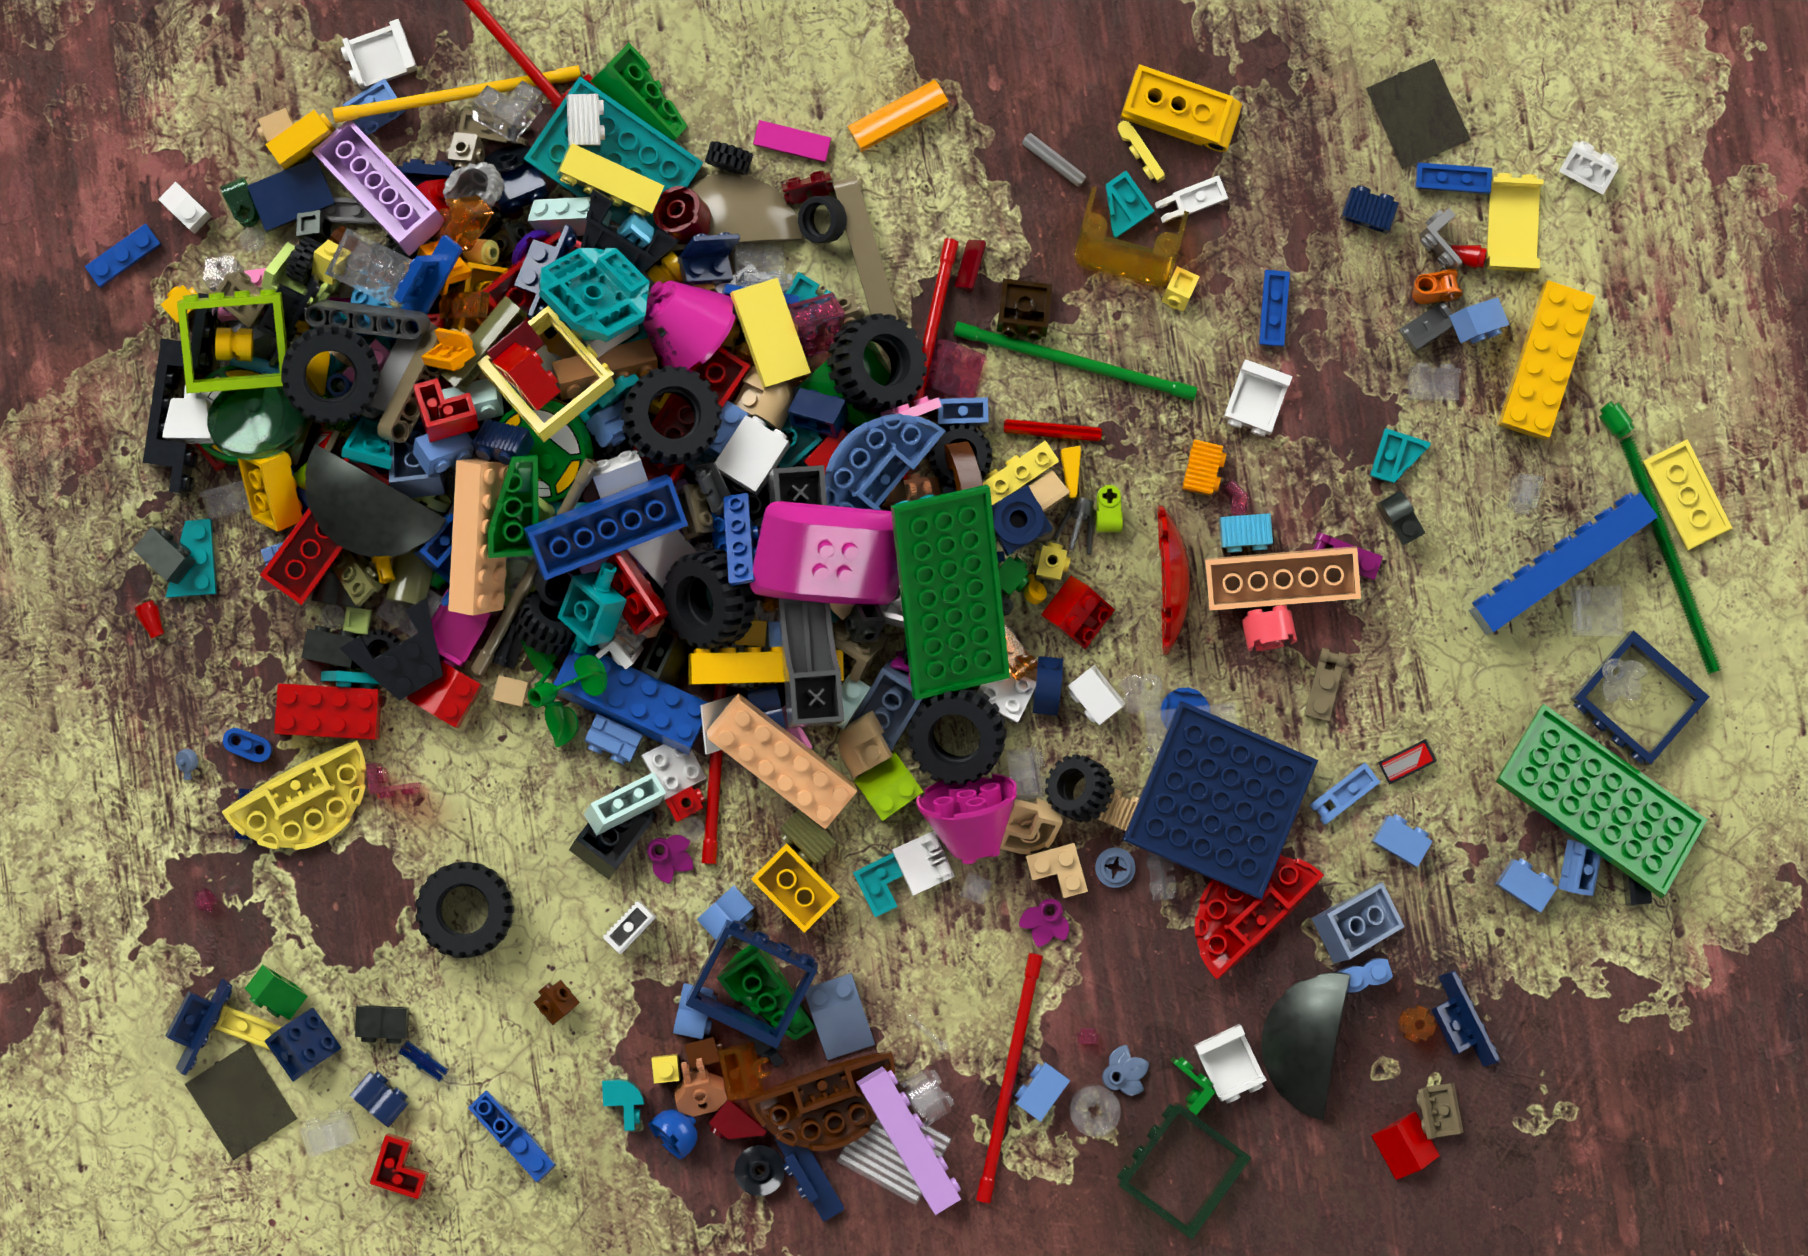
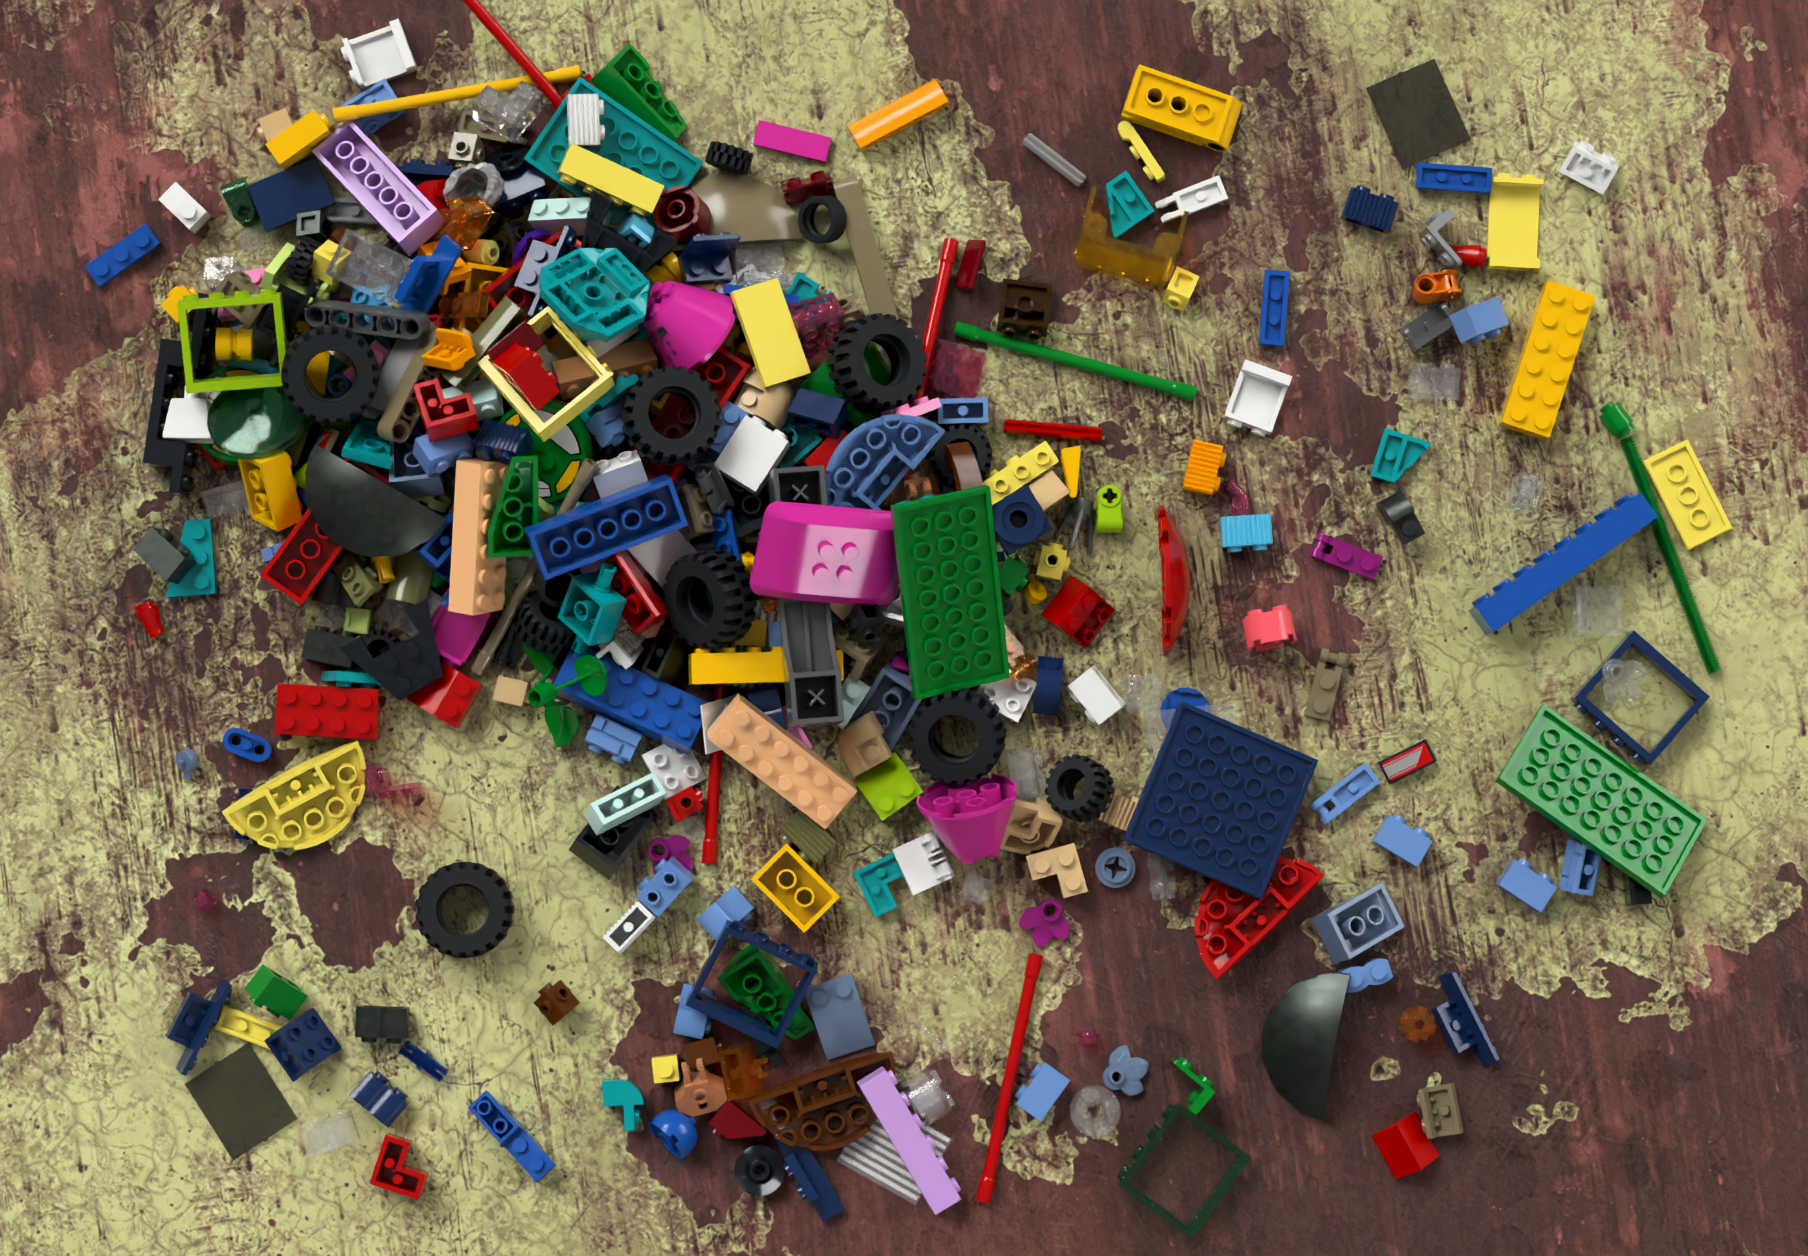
(664, 886): none -> medium blue brick
(740, 539): blue bracket -> none
(1230, 1064): white panel -> none
(1283, 578): light nougat brick -> none

